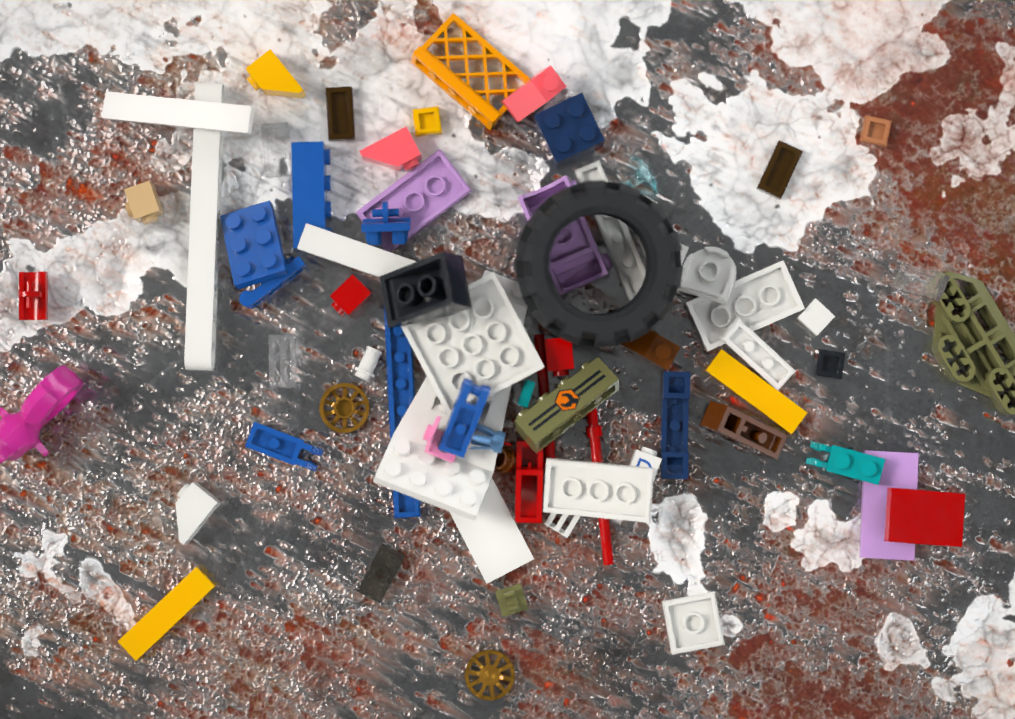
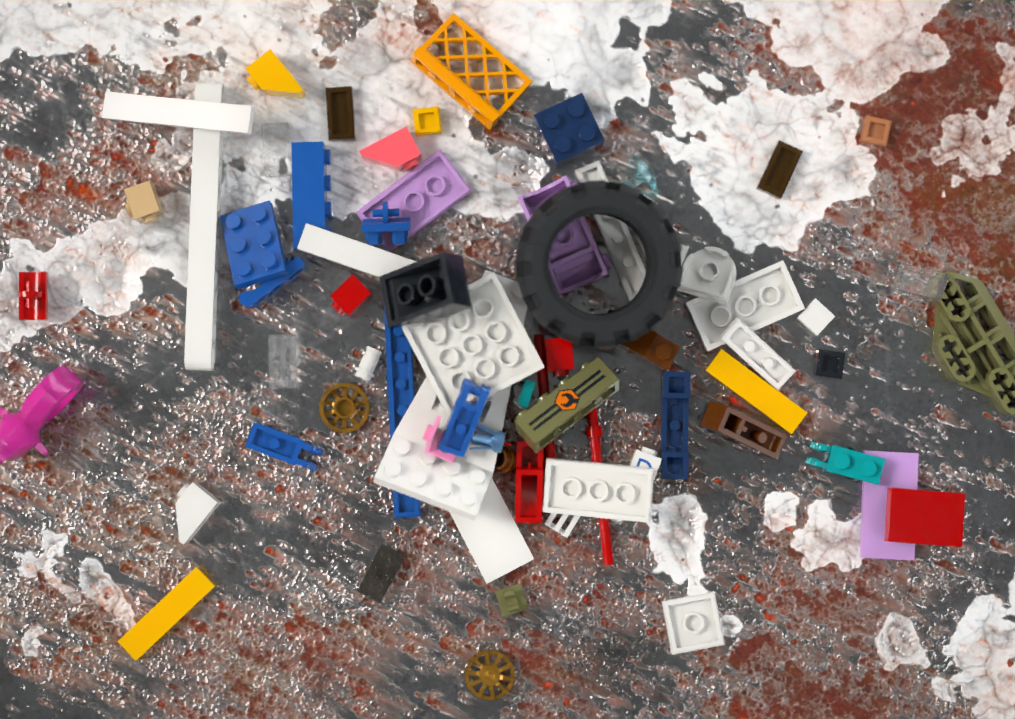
(534, 93): coral slope -> none

